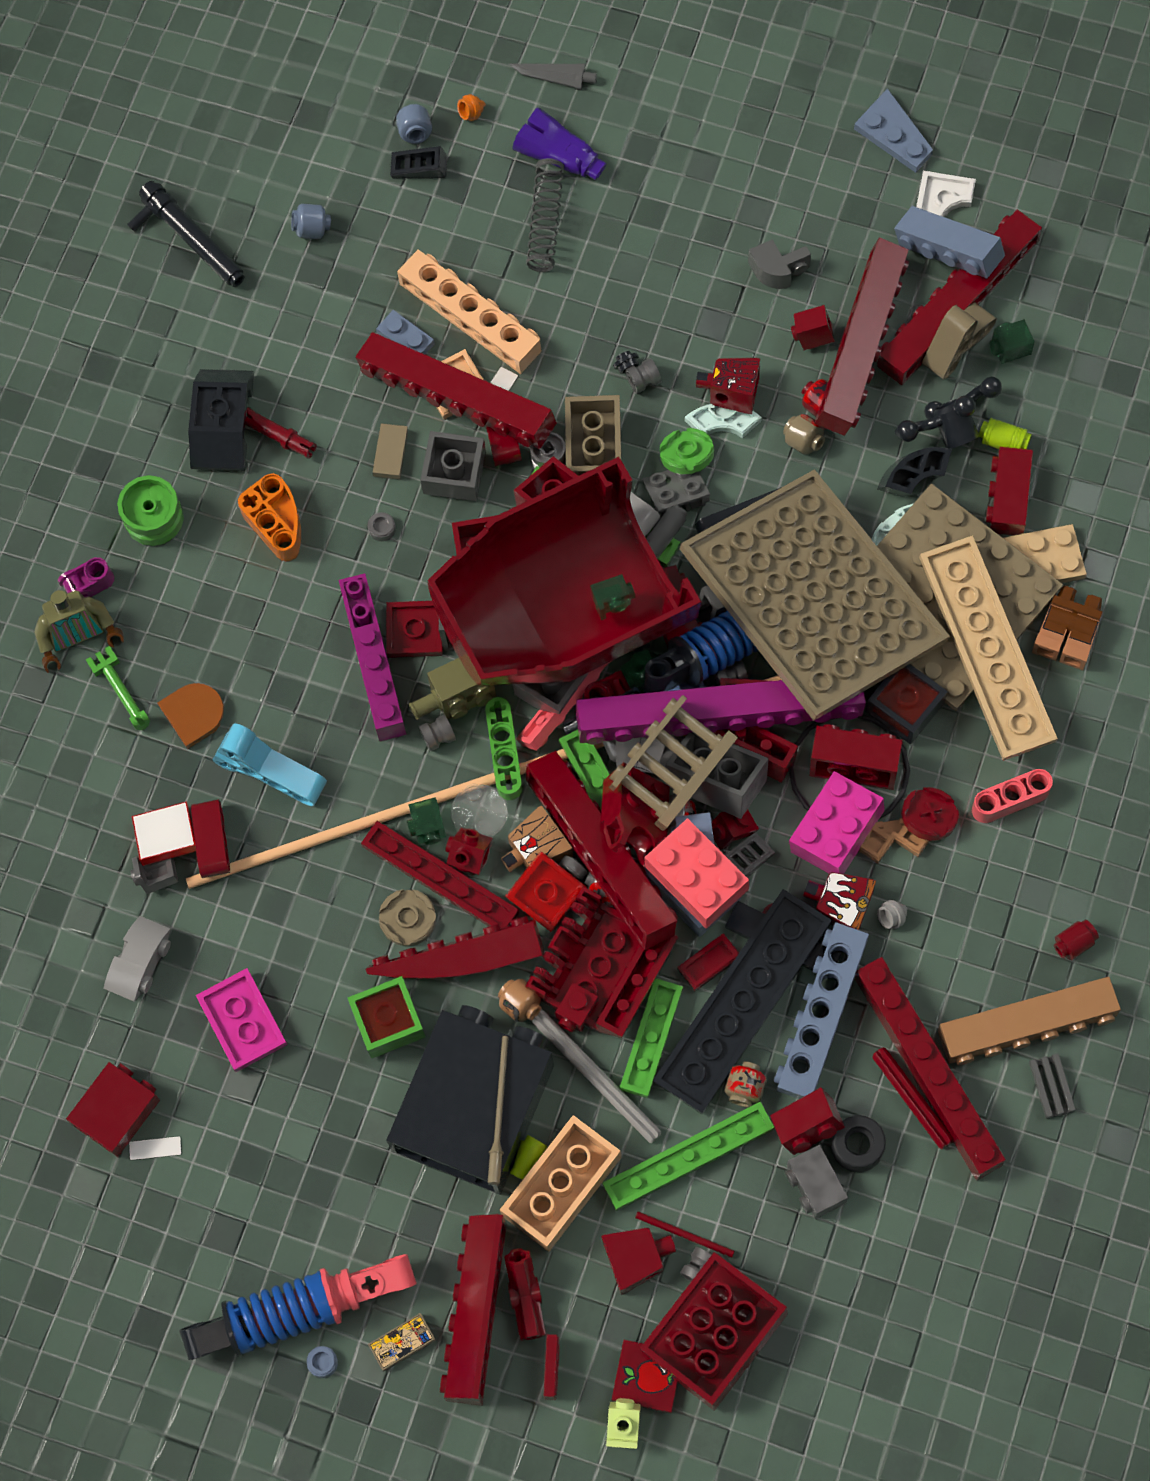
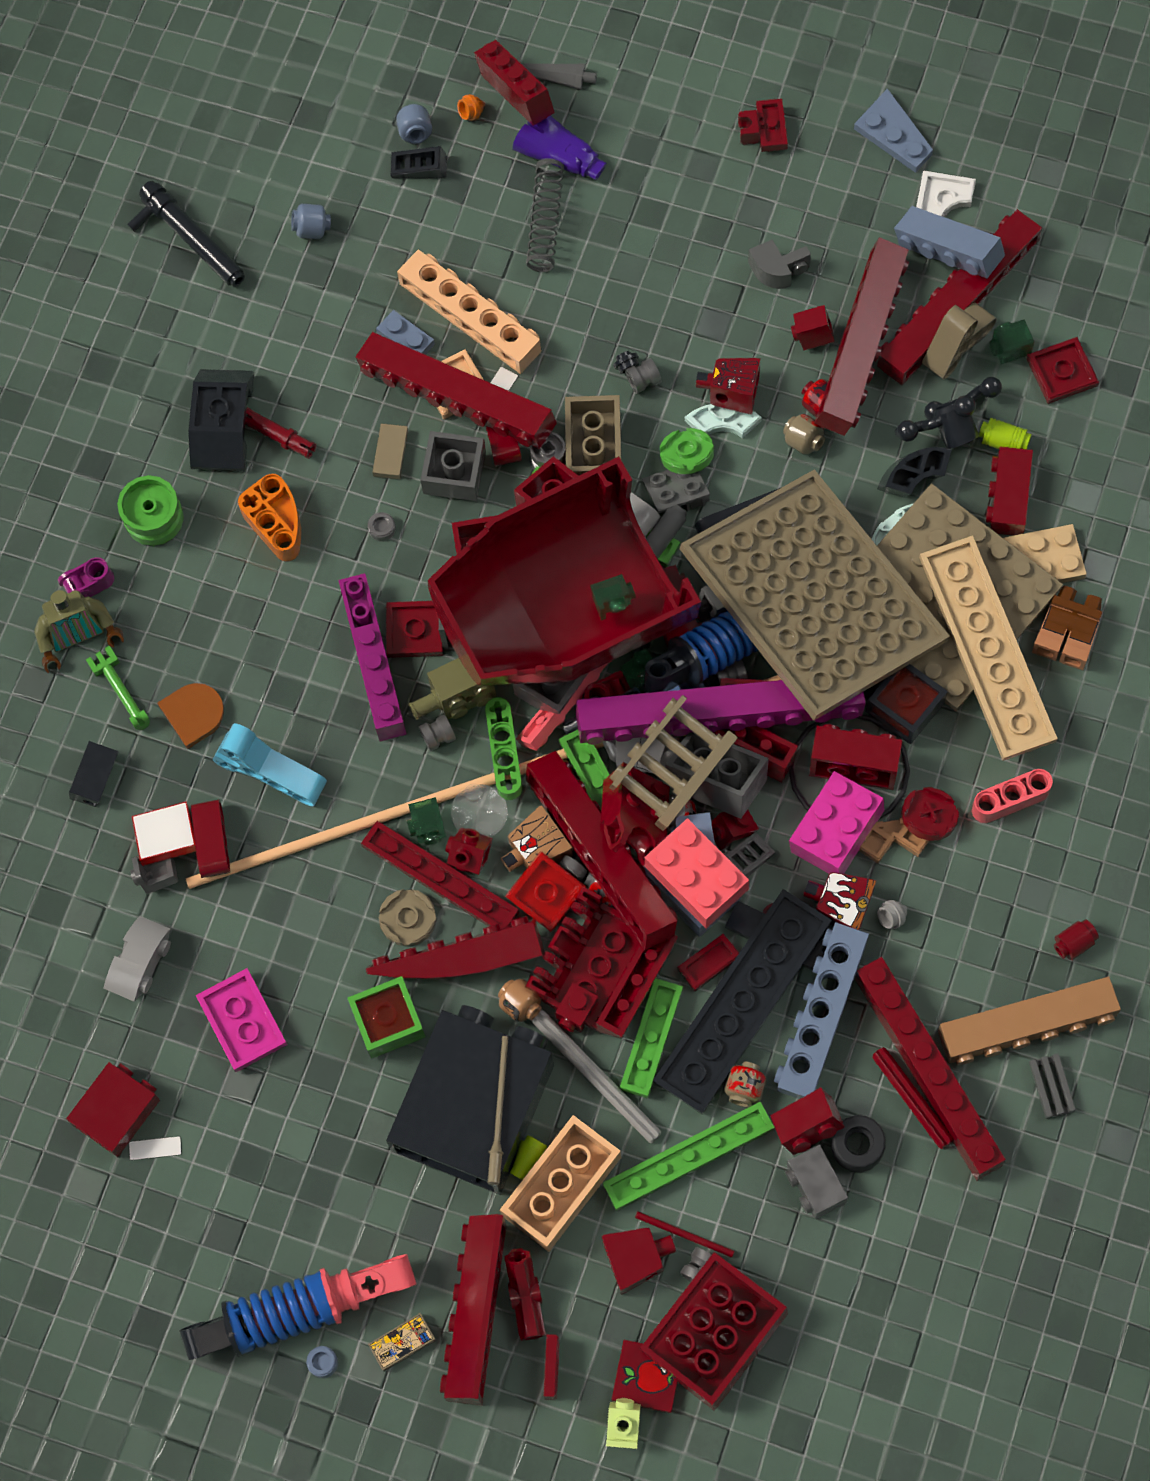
(92, 774): none -> black hinge
(514, 82): none -> dark red brick
(764, 124): none -> dark red plate
(1062, 370): none -> dark red tile

